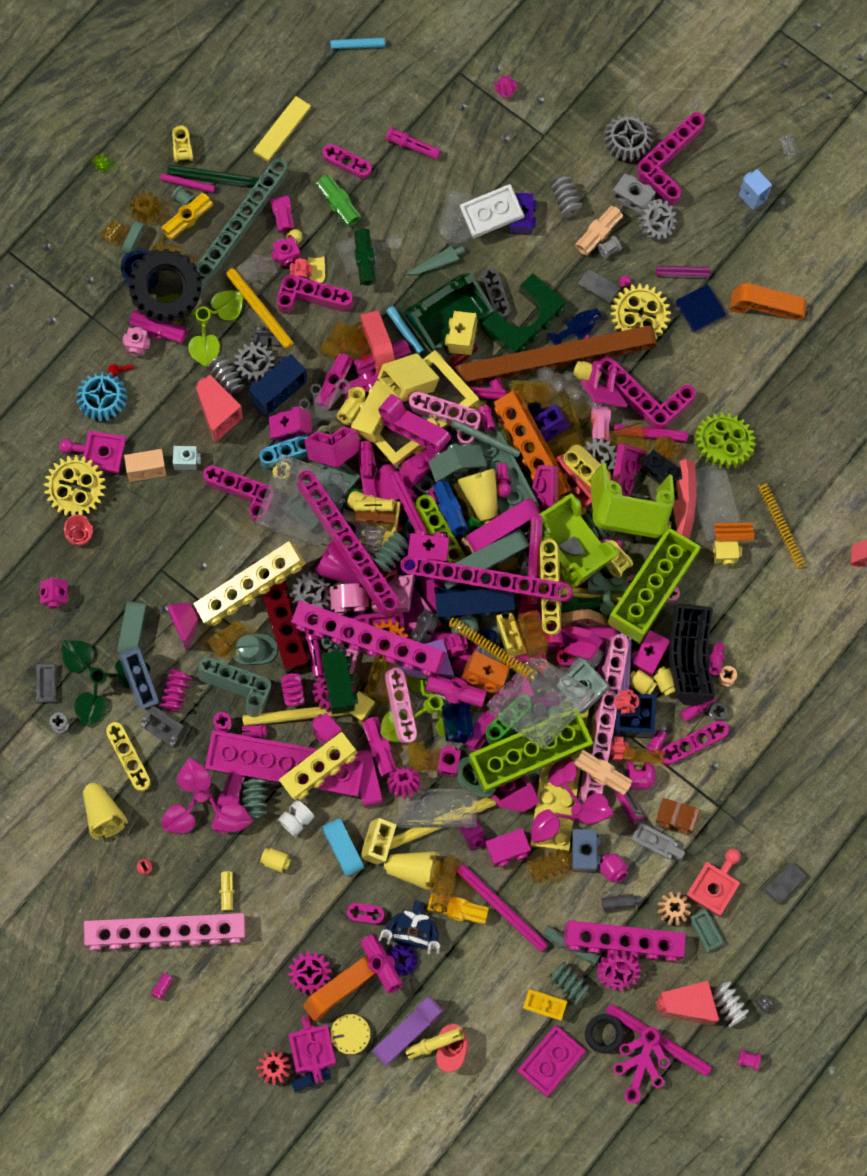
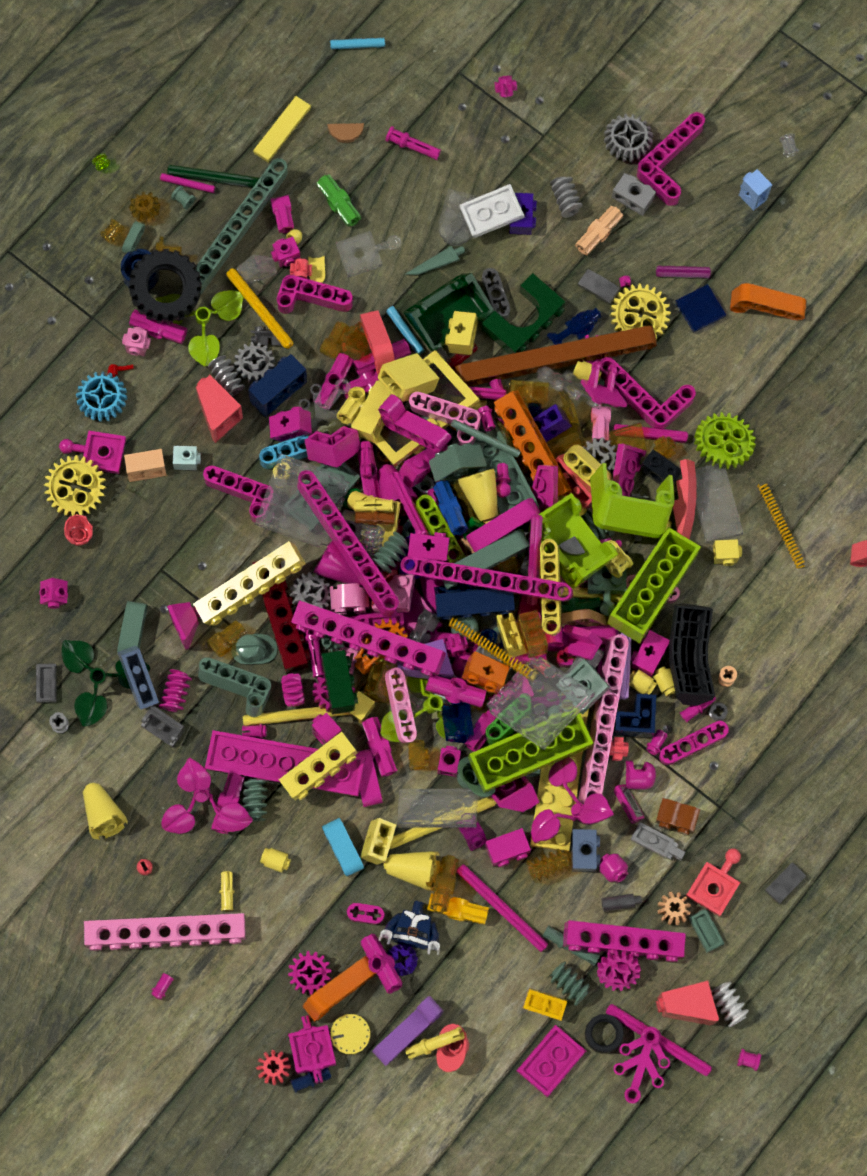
(127, 757): light yellow beam -> none
(182, 148): light yellow piece -> none
(195, 209): yellow piece -> none
(228, 724): dark pink bush -> none
(296, 818): white wheel -> none
(345, 132): none -> medium nougat tile
(348, 168): dark pink beam -> none
(364, 257): dark green piece -> none
(365, 663): none -> orange plant
(404, 782): dark pink gear -> none
(602, 772): light nougat piece -> none
(609, 247): light grey bush -> none
(626, 701): coral gear -> none
(643, 755): clear yellow piece -> none
(663, 226): light grey gear -> none
(717, 658): dark pink axle -> none
(734, 531): orange tile -> none
(764, 1003): flat silver bush -> none

